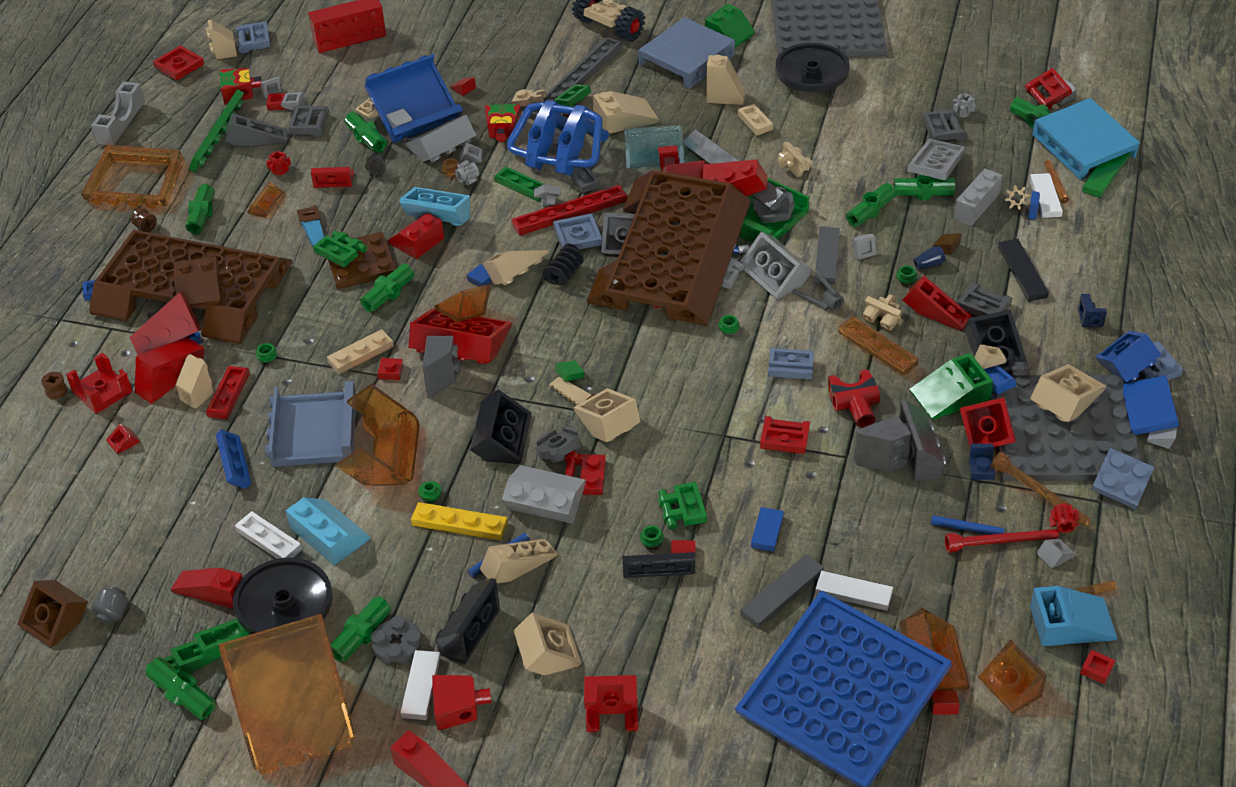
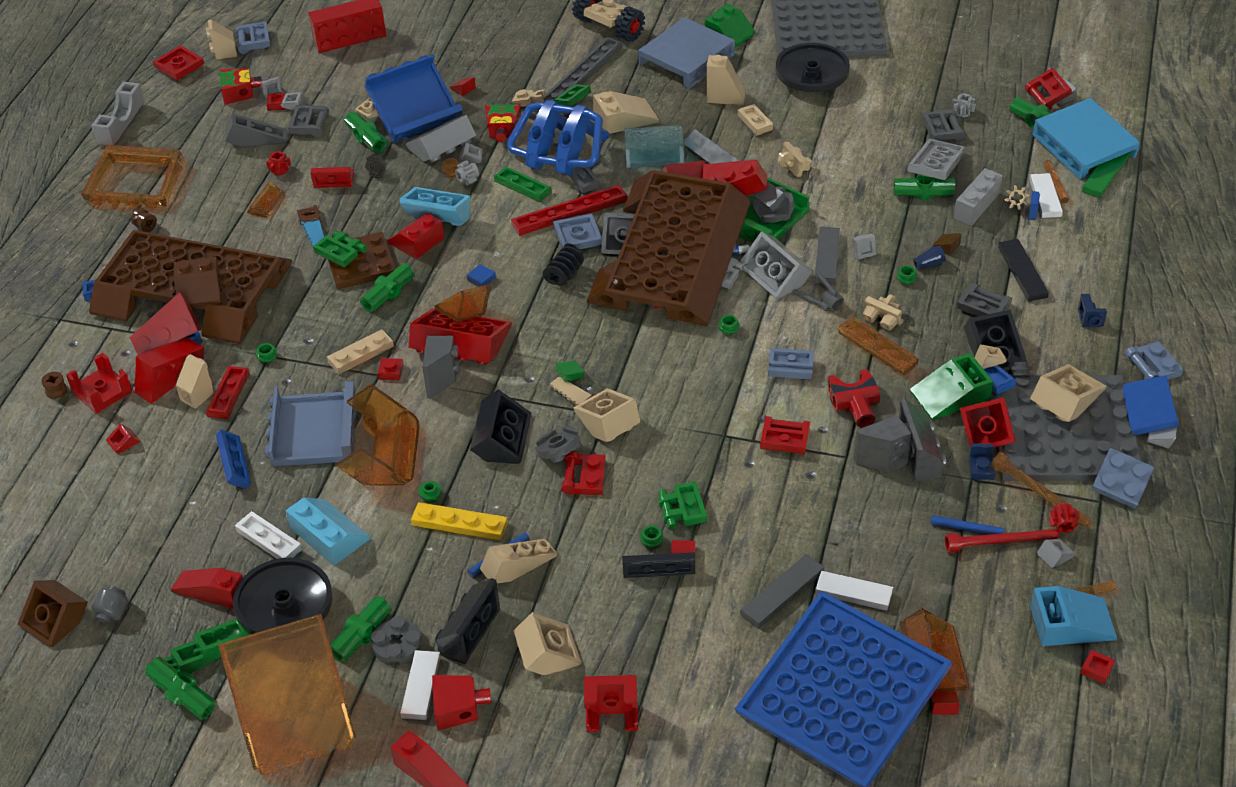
(200, 209): green piece -> none
(214, 135): green plate -> none
(398, 118): light grey slope -> none
(508, 264): tan slope -> none
(544, 494): light grey slope -> none
(547, 194): light grey tile -> none
(668, 155): red slope -> none
(767, 529): blue tile -> none
(870, 205): green piece -> none
(933, 303): red slope -> none
(1014, 677): clear orange slope -> none
(1129, 355): blue slope -> none

